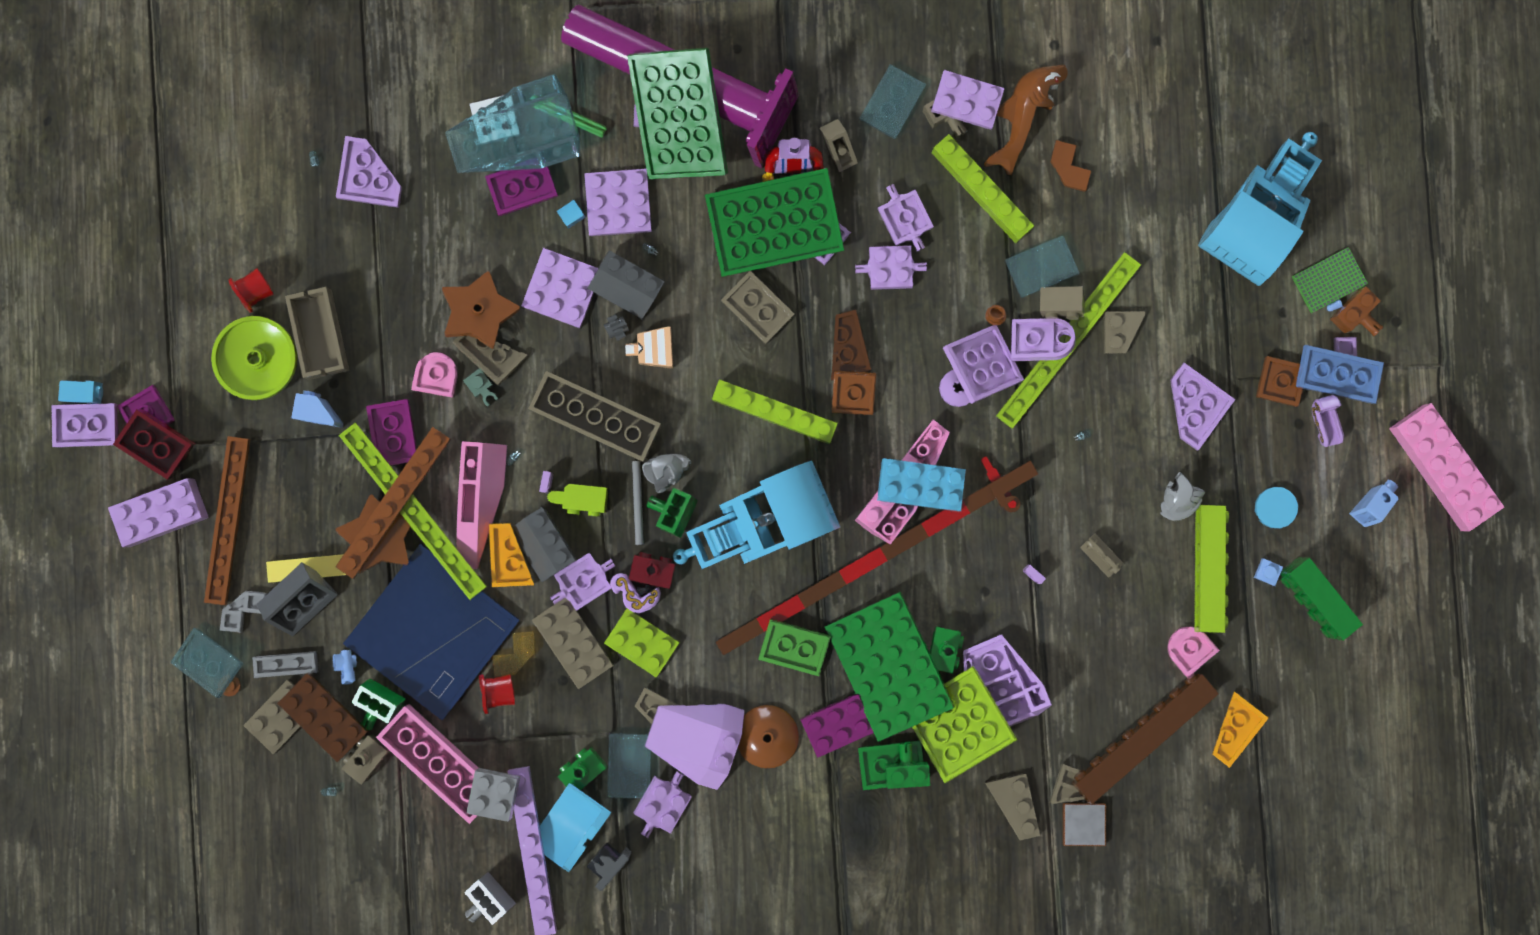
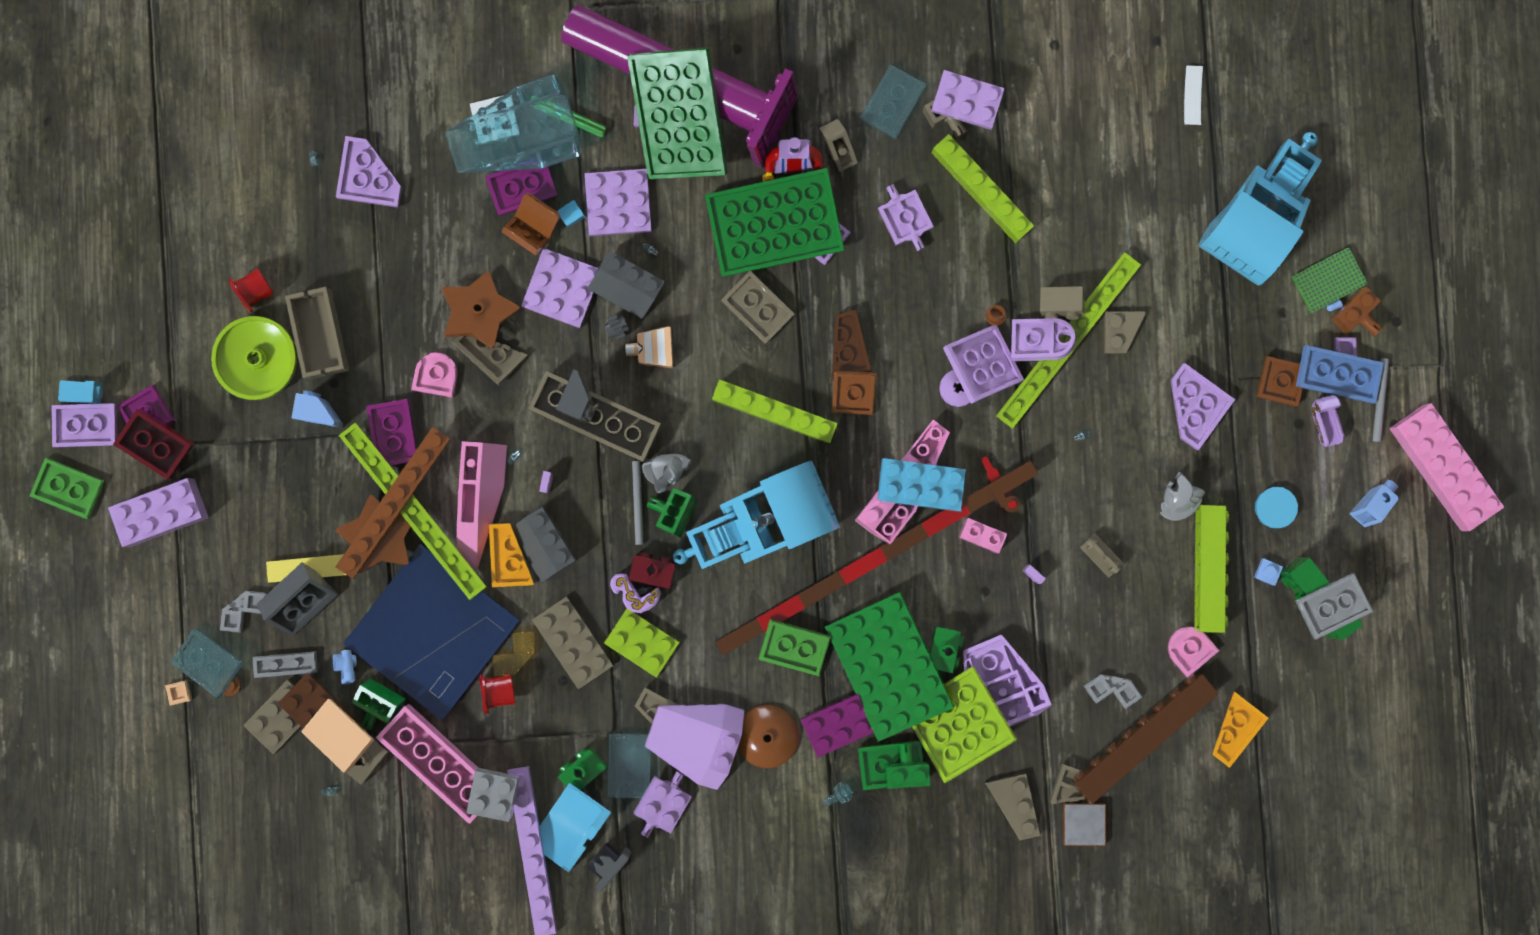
(67, 488): none -> bright green tile
(178, 692): none -> light nougat tile
(227, 520): dark orange plate -> none
(337, 735): none -> light nougat tile
(479, 385): sand green plate -> none
(488, 899): light grey brick -> none
(532, 224): none -> dark orange bracket
(576, 399): none -> dark grey slope
(581, 498): lime hinge -> none
(582, 581): lavender plate -> none
(842, 793): none -> clear light blue plate
(890, 267): lavender plate -> none
(982, 535): none -> bright pink brick
(1020, 109): dark orange piece -> none
(1042, 266): clear light blue tile -> none
(1071, 176): dark orange tile -> none
(1105, 685): none -> light grey tile
(1192, 98): none -> white sticker
(1334, 606): none -> light grey tile
(1380, 403): none -> light grey bar

